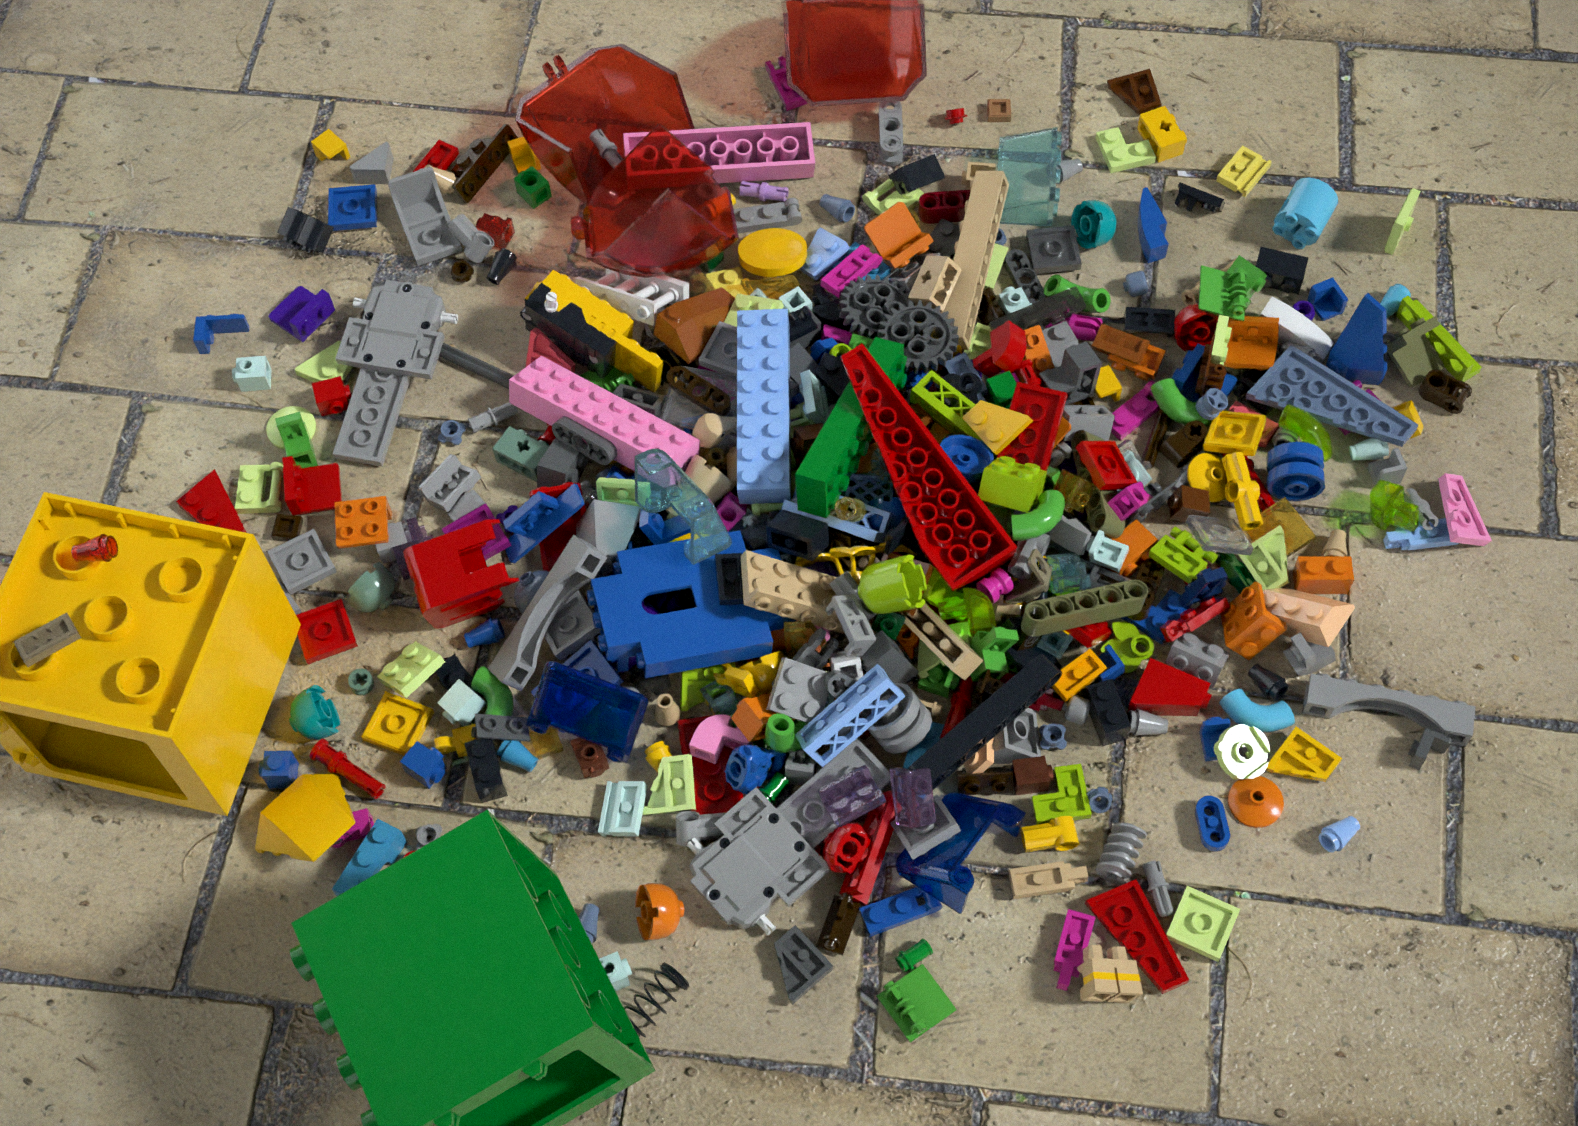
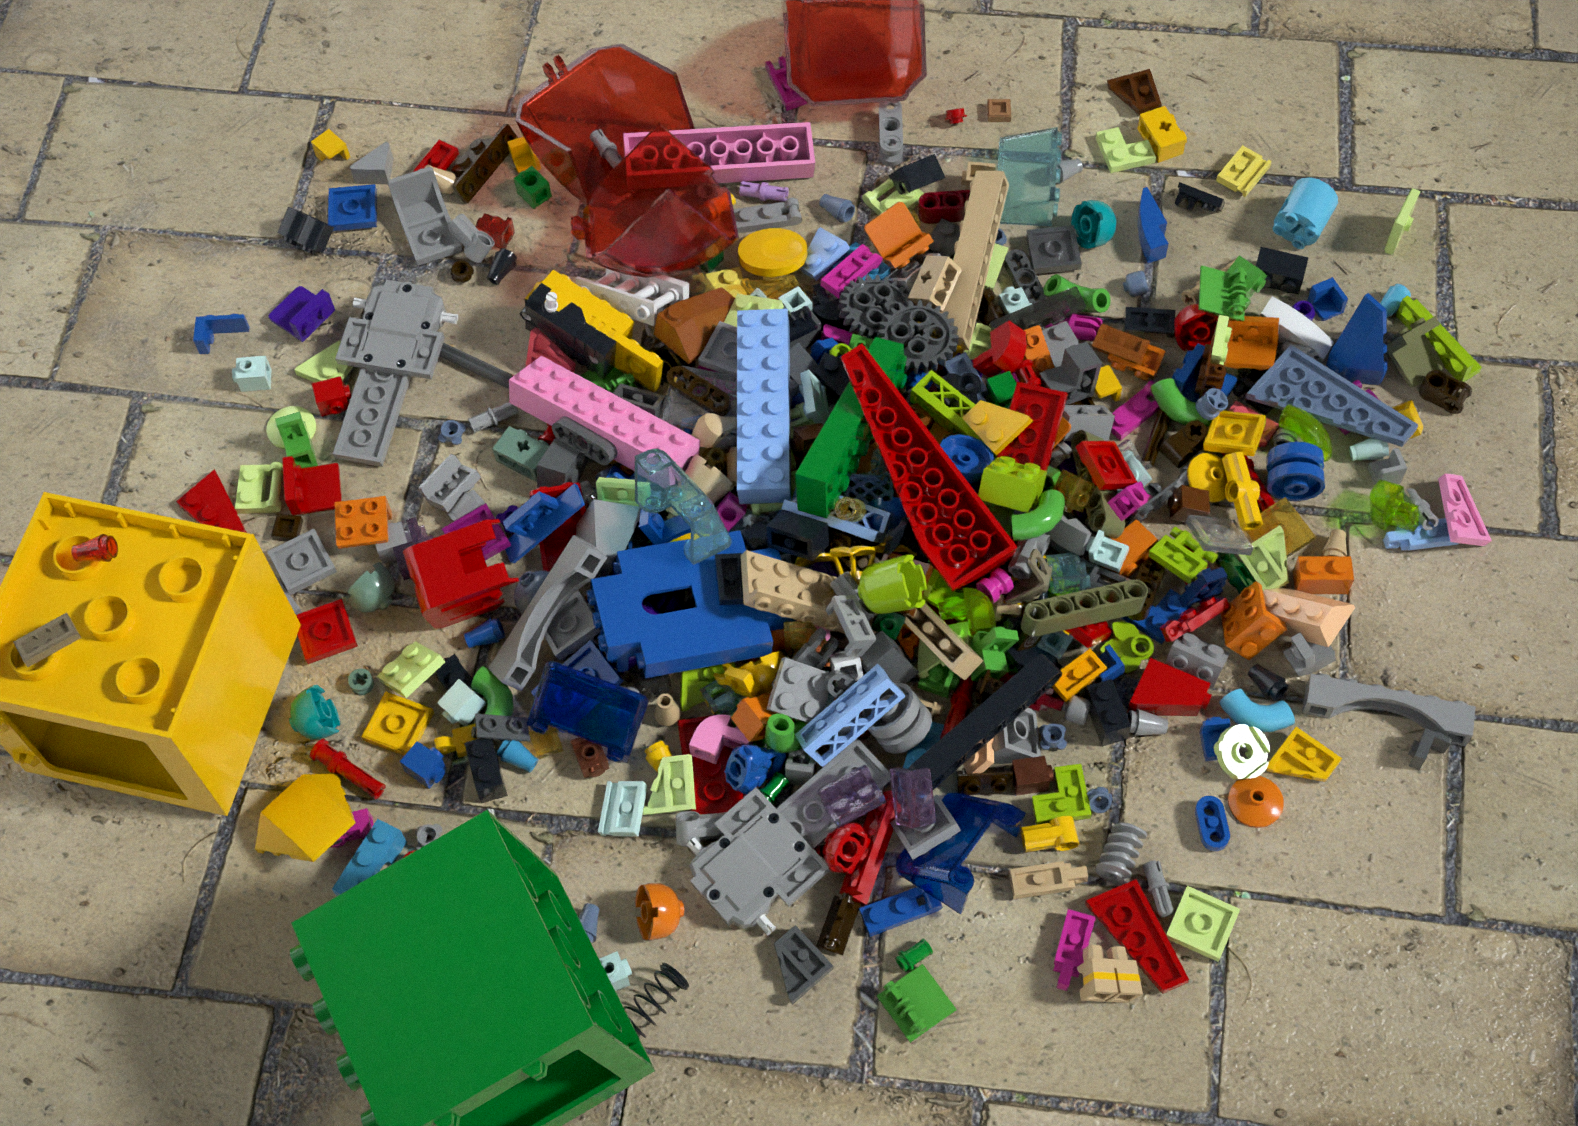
(278, 768): blue brick -> none
(1338, 834): light blue cone -> none

